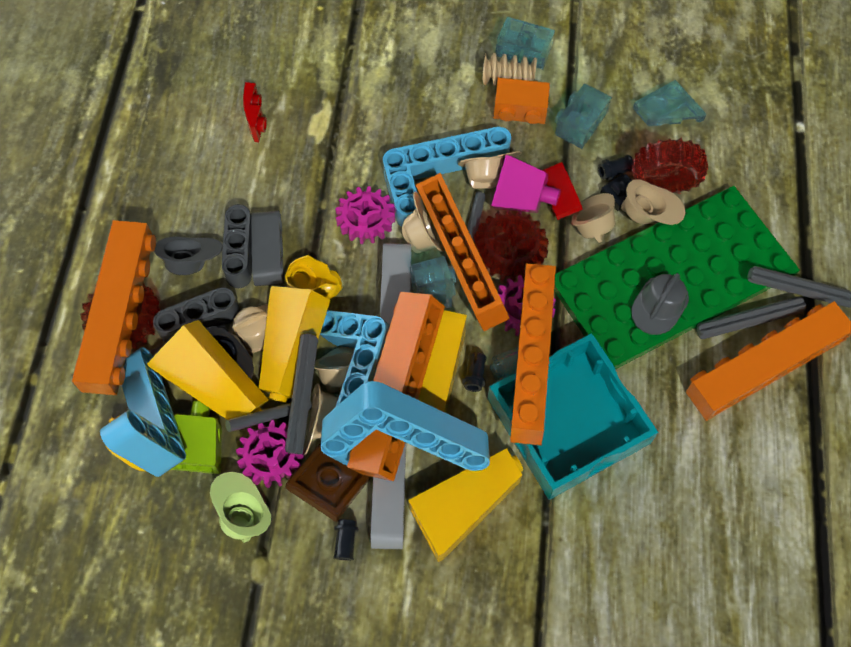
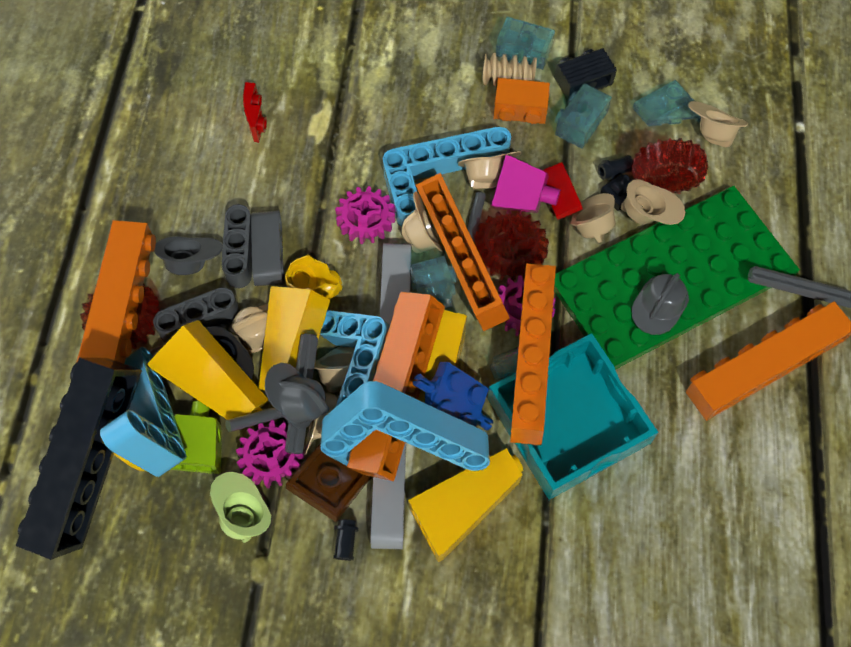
(76, 458): none -> black brick
(294, 396): none -> dark grey piece
(455, 394): none -> blue plate
(474, 380): black pin -> none
(590, 68): none -> black brick
(717, 125): none -> tan piece
(750, 317): dark grey axle -> none

